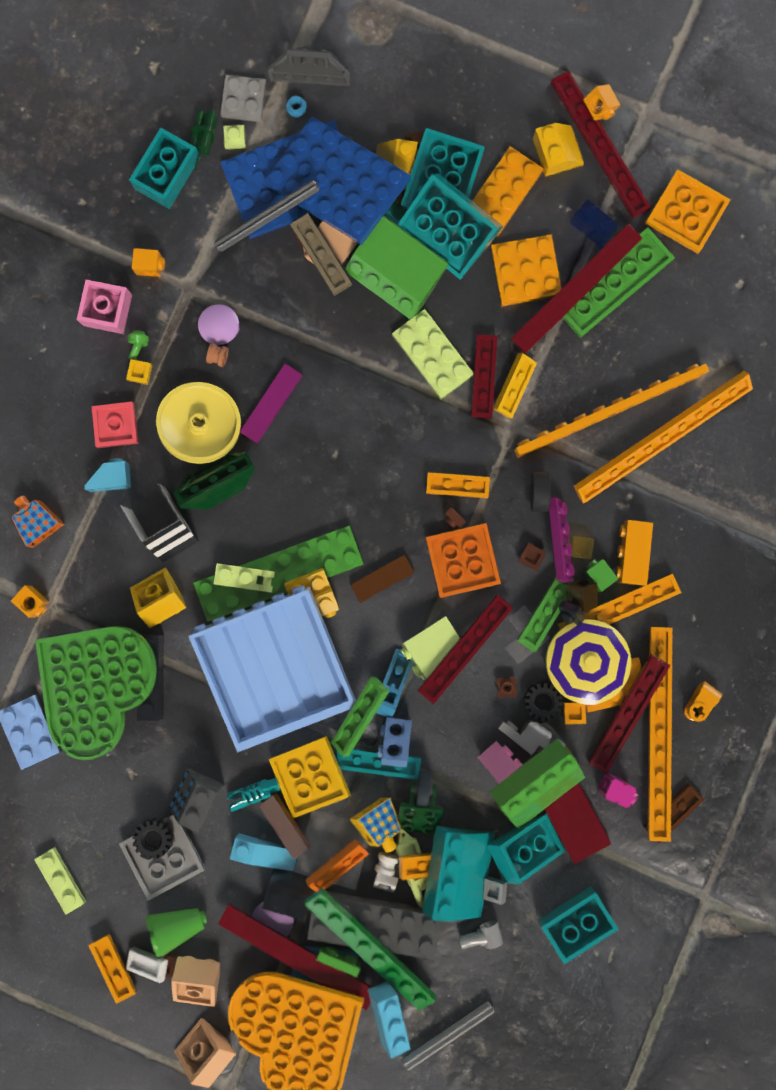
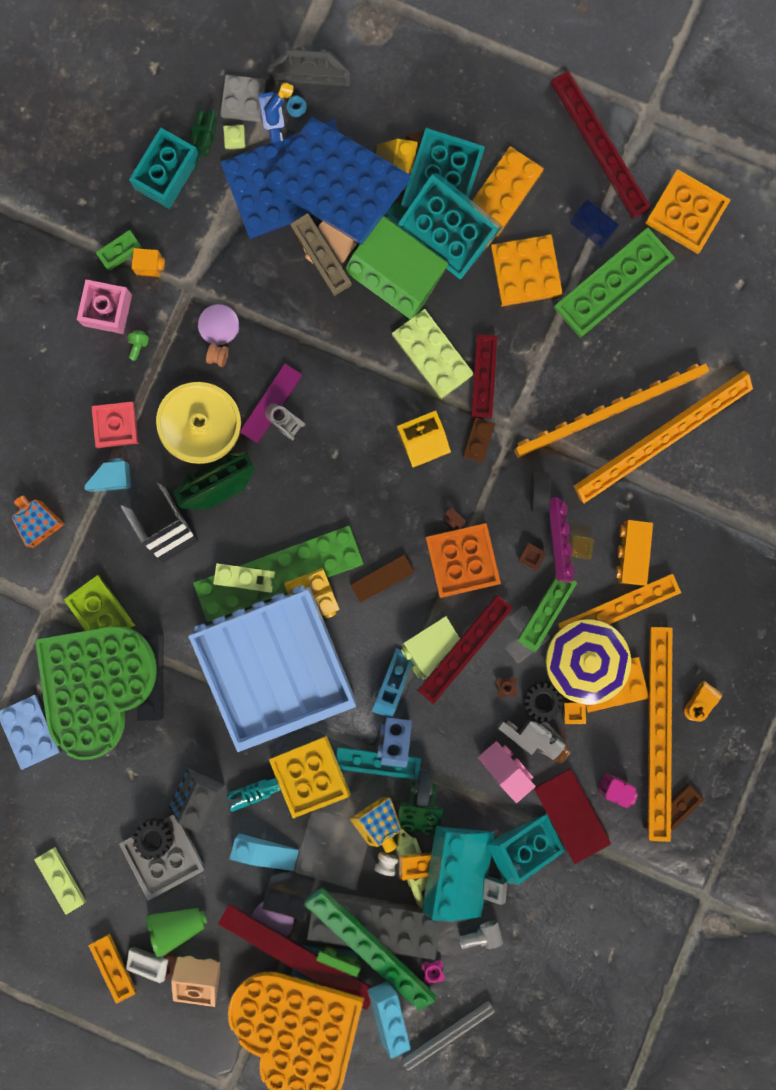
(22, 598): light orange brick -> none
(97, 606): none -> lime plate
(118, 250): none -> bright green plate
(139, 372): yellow plate -> none
(157, 598): yellow slope -> none
(204, 1054): light nougat slope -> none
(267, 215): dark grey axle -> none
(271, 110): none -> blue torso
(285, 826): reddish brown tile -> none
(286, 422): none -> light grey piece
(337, 866): orange plate -> none
(359, 716): bright green plate -> none
(385, 882): white tile -> none
(424, 439): none -> yellow slope
(433, 977): none -> dark pink plate
(457, 485): light orange plate -> none
(479, 440): none -> reddish brown plate
(515, 385): yellow plate -> none
(537, 783): bright green slope -> none
(557, 148): yellow slope -> none
(571, 613): black plate -> none
(576, 289): dark red tile -> none
(577, 925): teal brick -> none
(583, 594): dark brown brick -> none
(600, 573): bright green brick -> none
(602, 102): light orange brick -> none
(628, 713): dark red tile -> none

